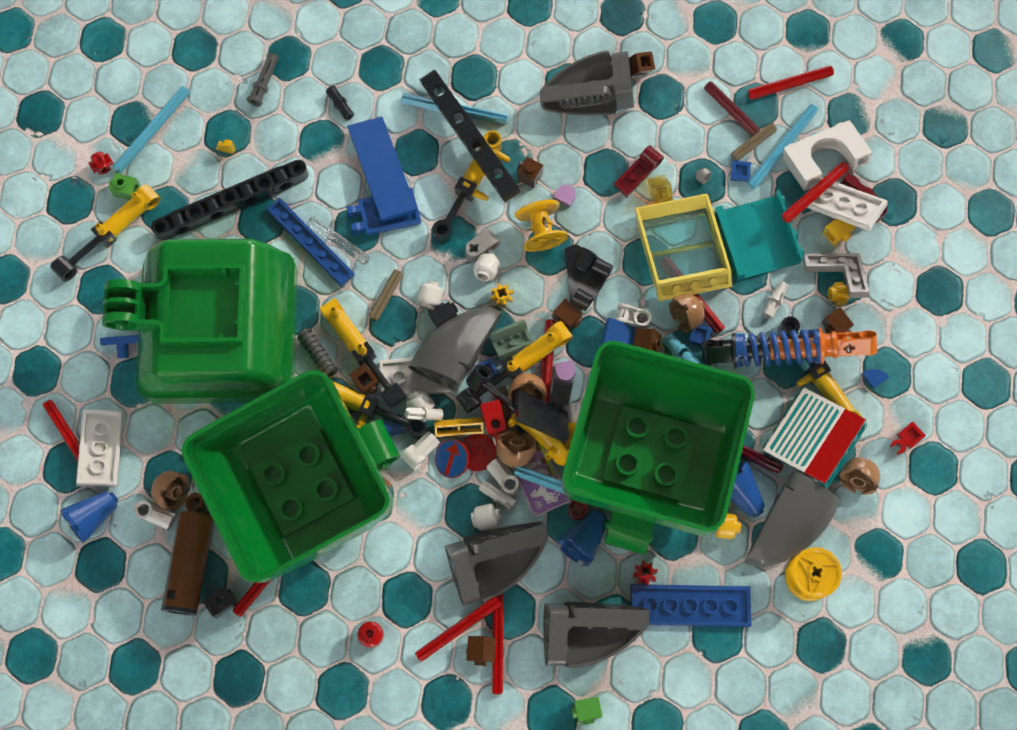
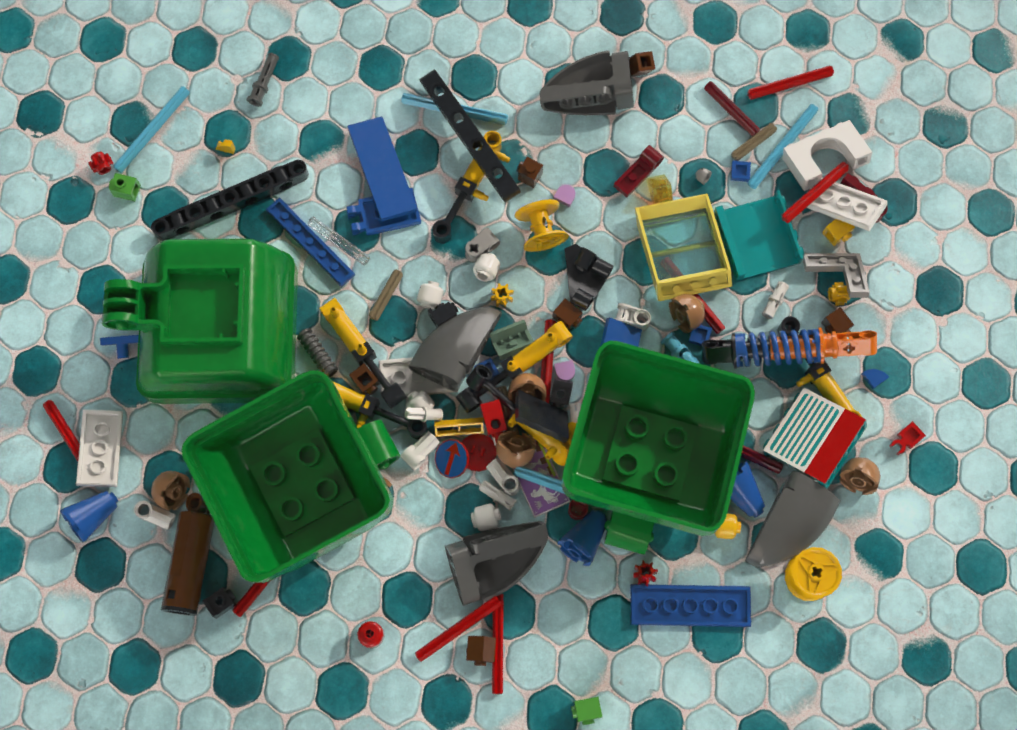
(106, 232): piece -> none
(340, 103): black pin -> none
(392, 427): blue tile -> none
(589, 632): dark grey panel -> none
(647, 339): reddish brown brick -> none

